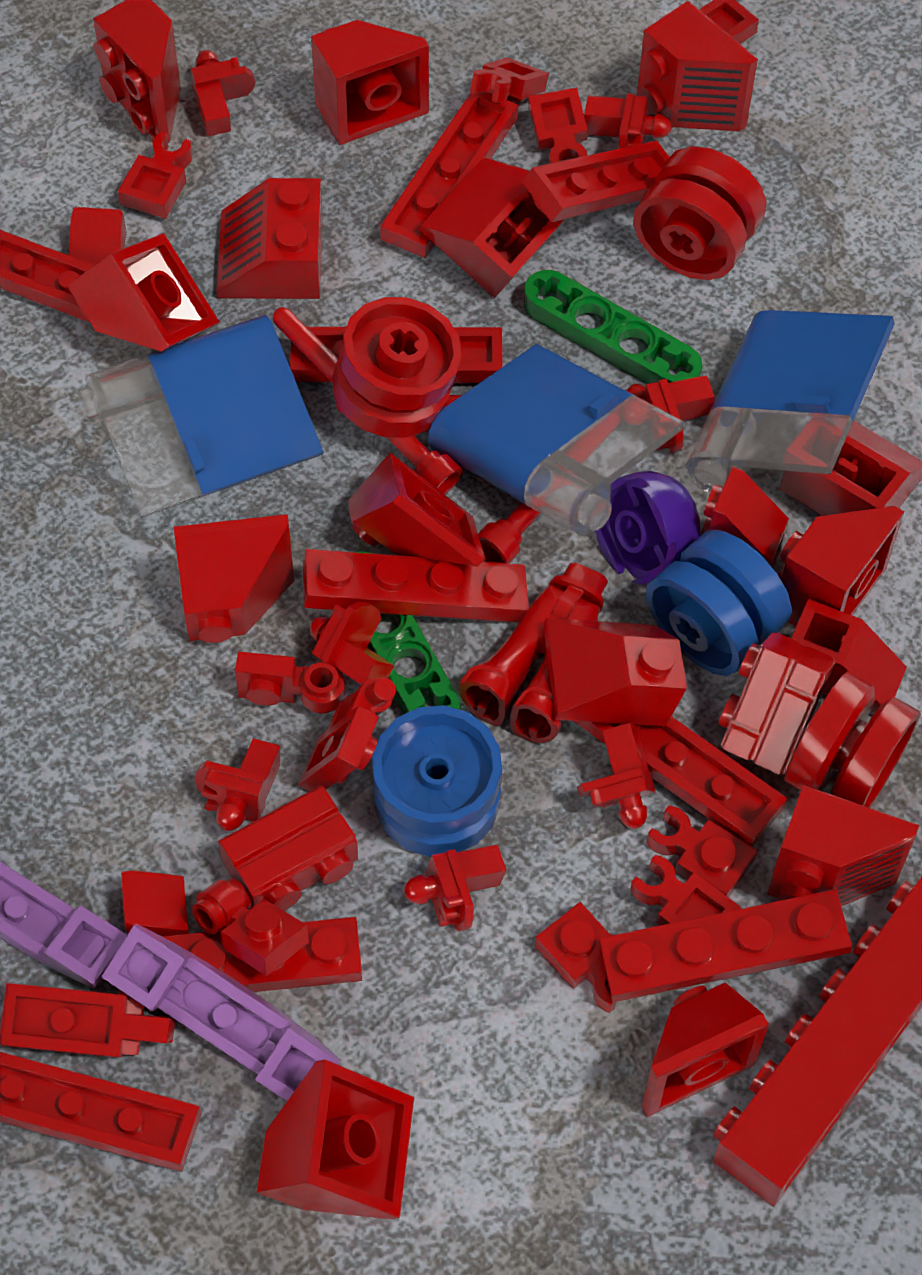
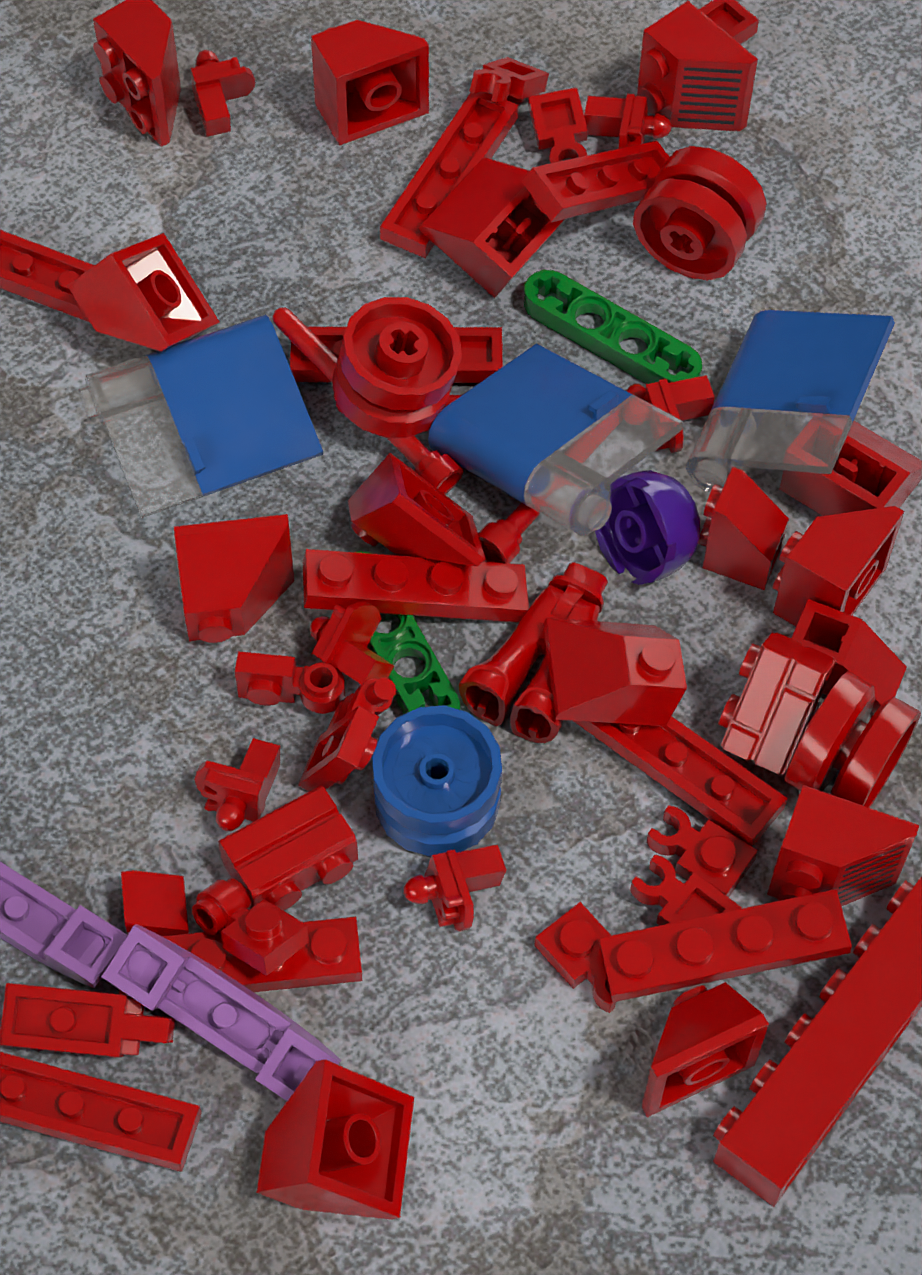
(96, 233): red slope -> none
(156, 181): red plate -> none
(272, 242): red slope -> none
(630, 777): red piece -> none
(719, 601): blue wheel -> none

